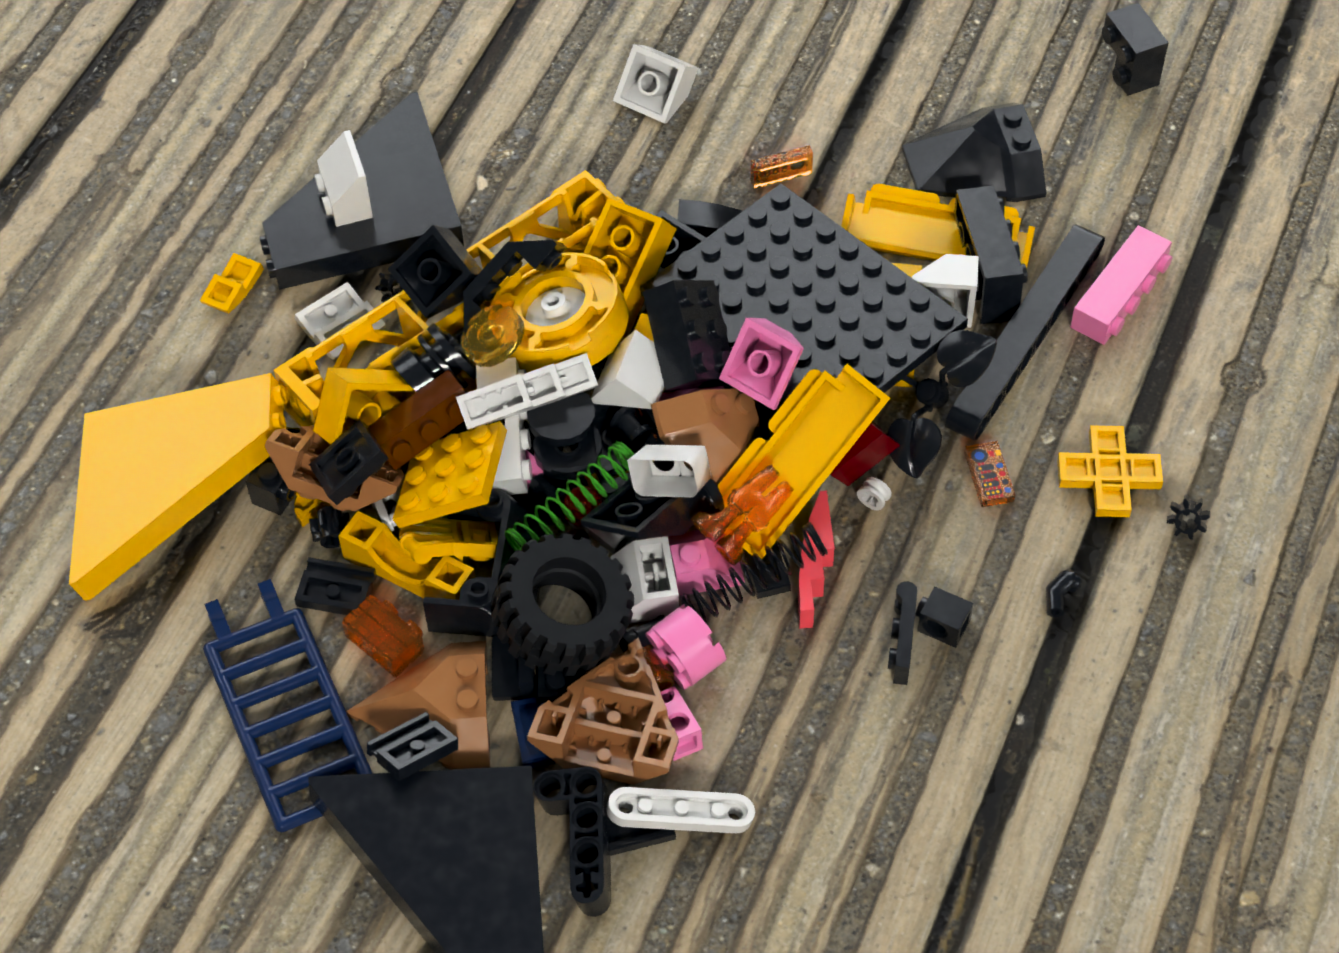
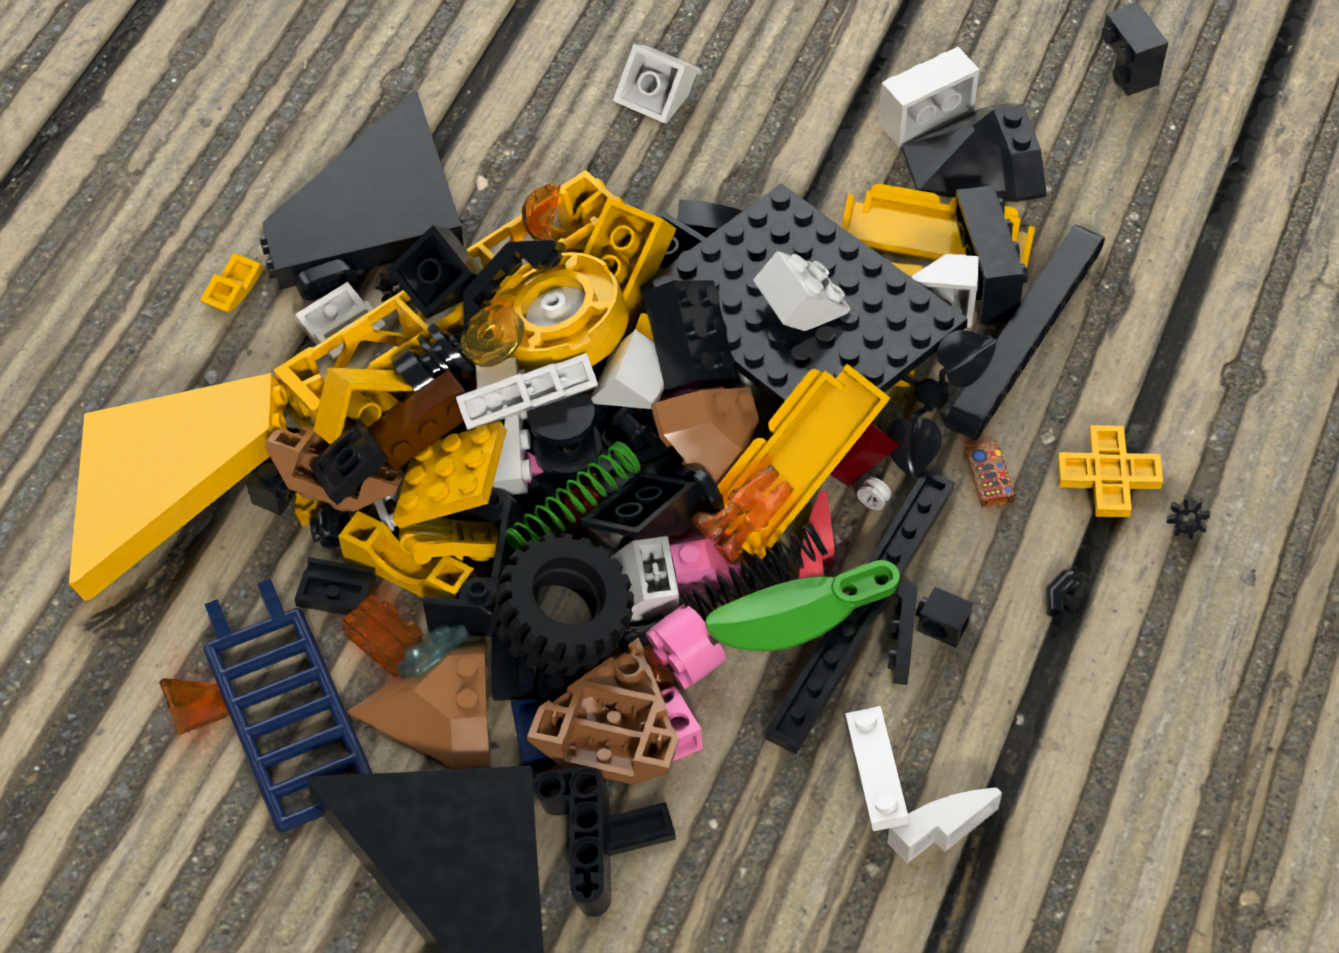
(193, 703): none -> clear orange slope
(325, 278): none -> black beam
(343, 182): white slope -> none
(412, 746): black plate -> none
(423, 656): none -> clear light blue plate
(540, 211): none -> clear orange tile
(651, 481): white piece -> none
(680, 810): white plate -> none
(762, 361): bright pink slope -> none
(781, 166): clear orange tile -> none
(799, 608): none -> bright green plant
(800, 291): none -> white slope
(841, 643): none -> black plate
(877, 769): none -> white plate
(928, 96): none -> white brick
(943, 822): none -> white slope
(1121, 285): bright pink brick -> none

